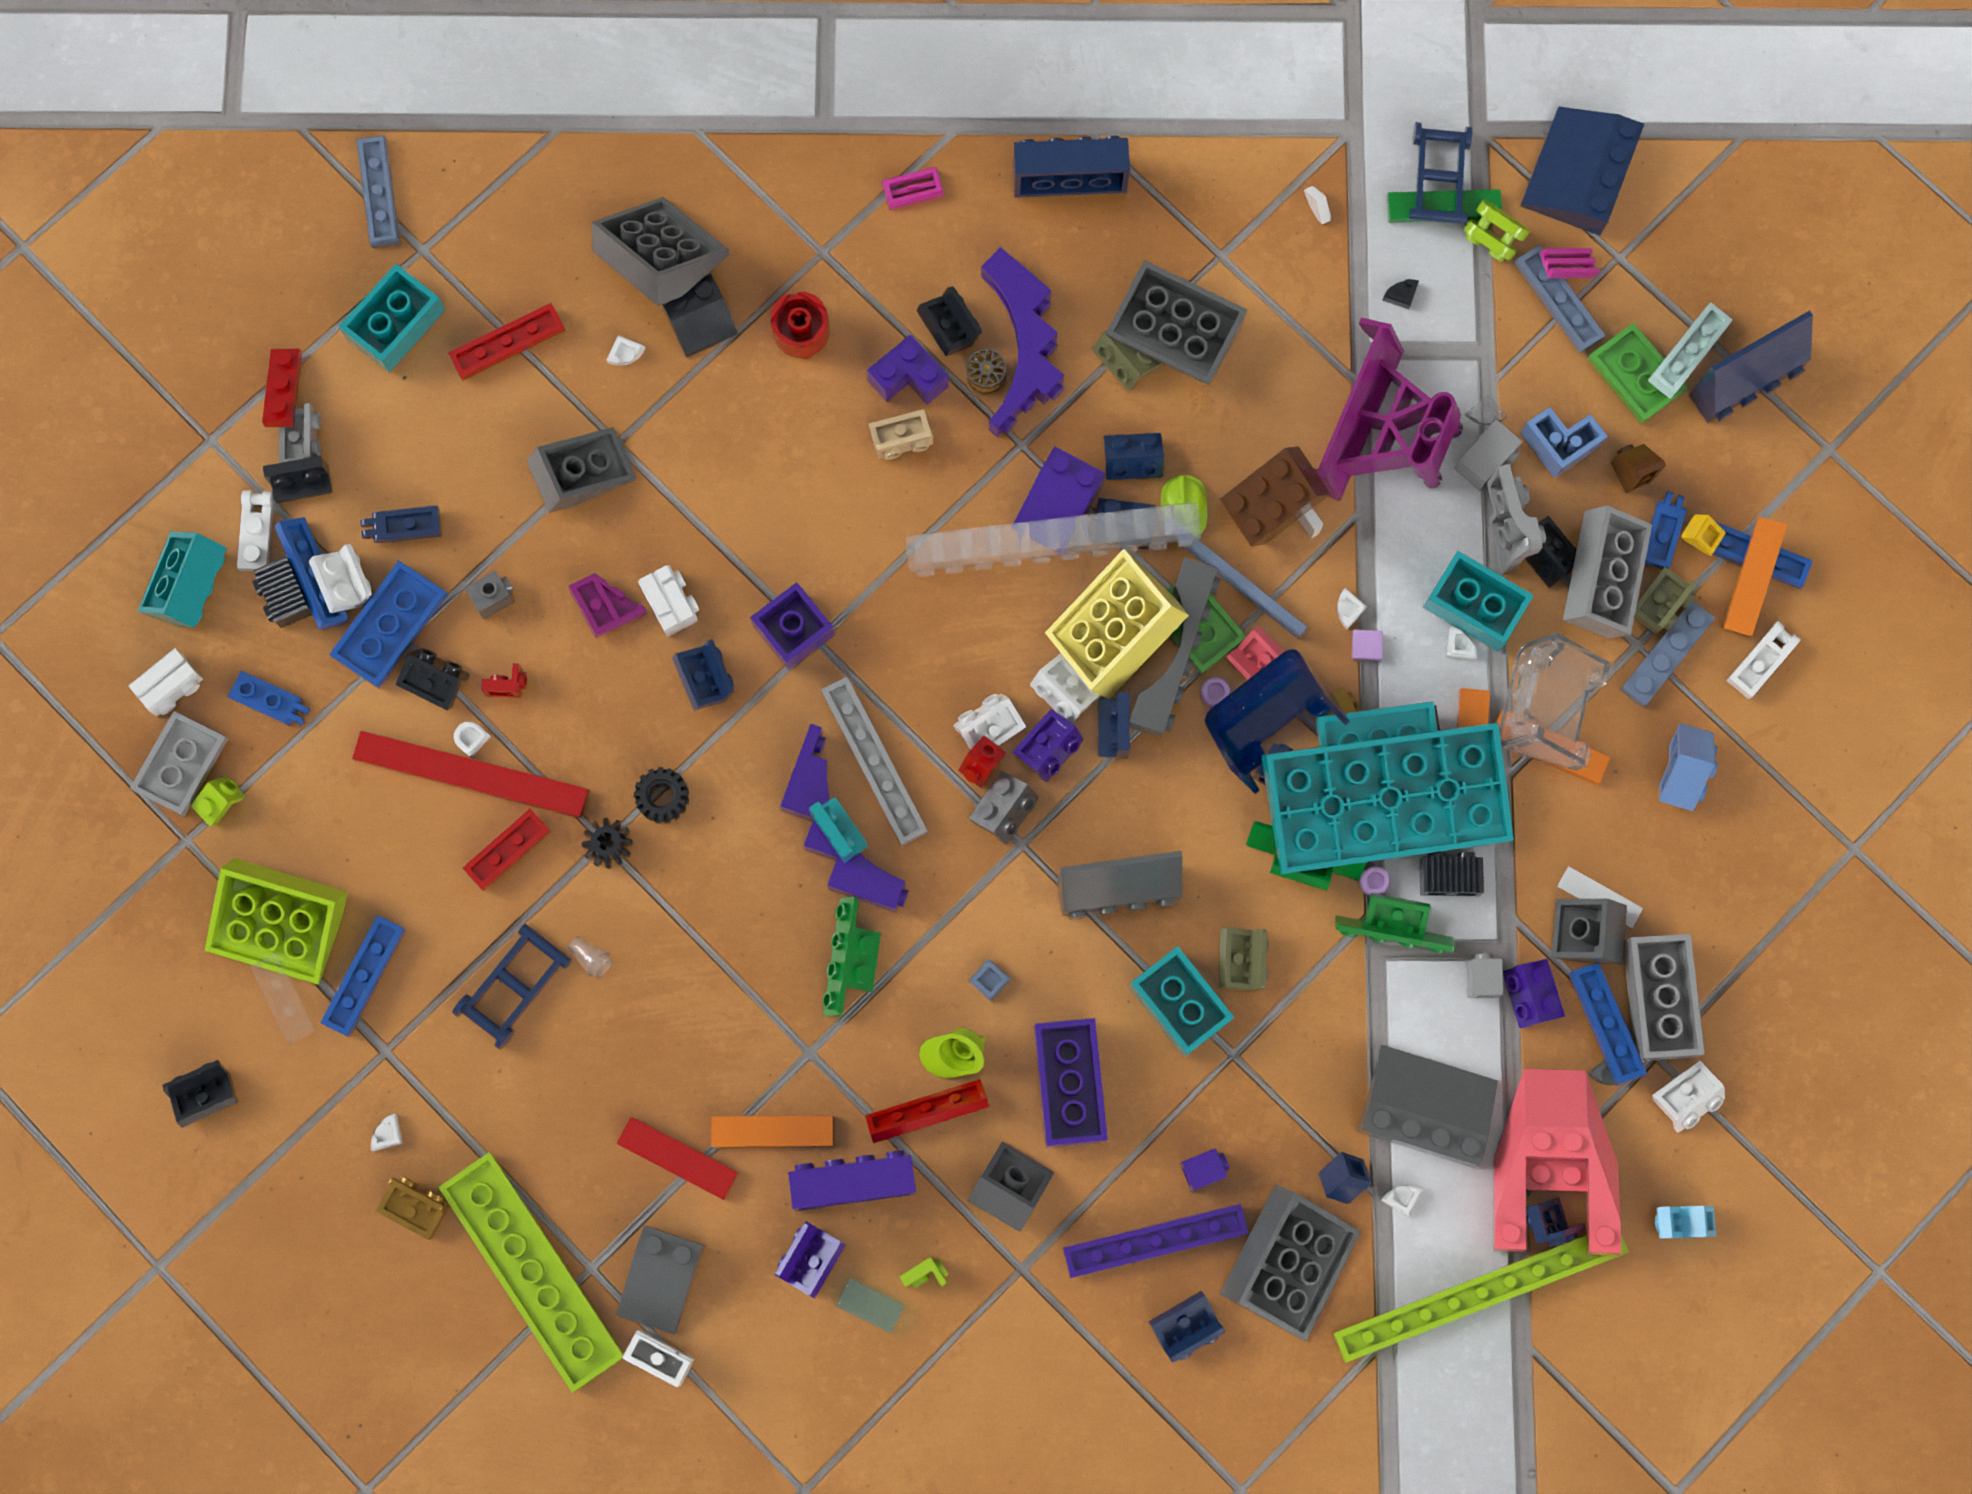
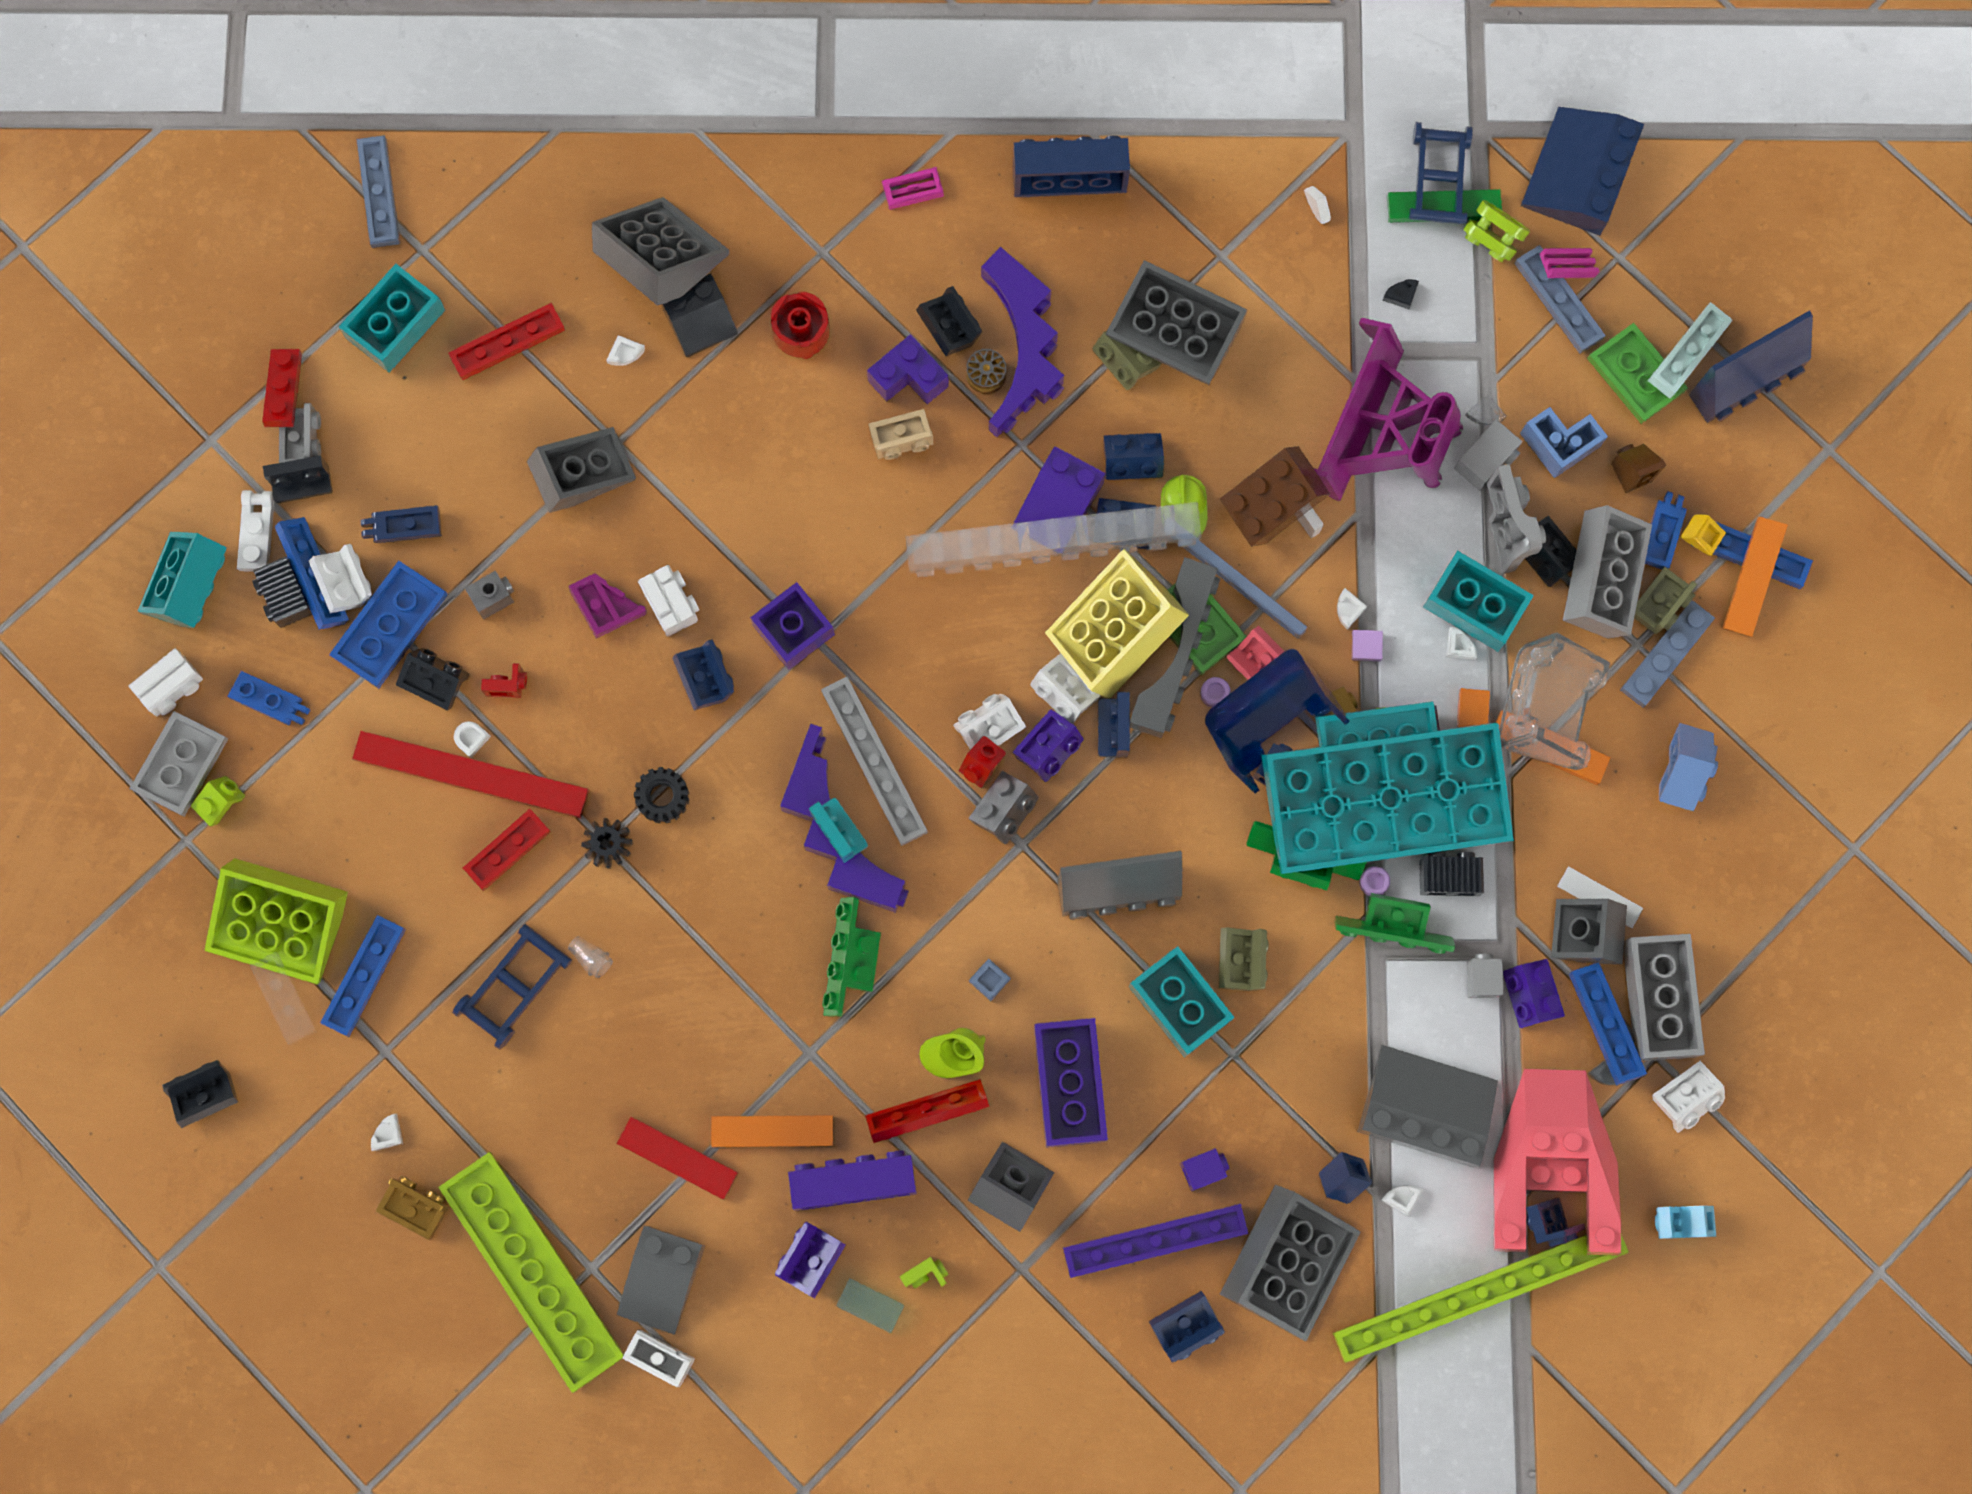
(1763, 660): white plate -> none

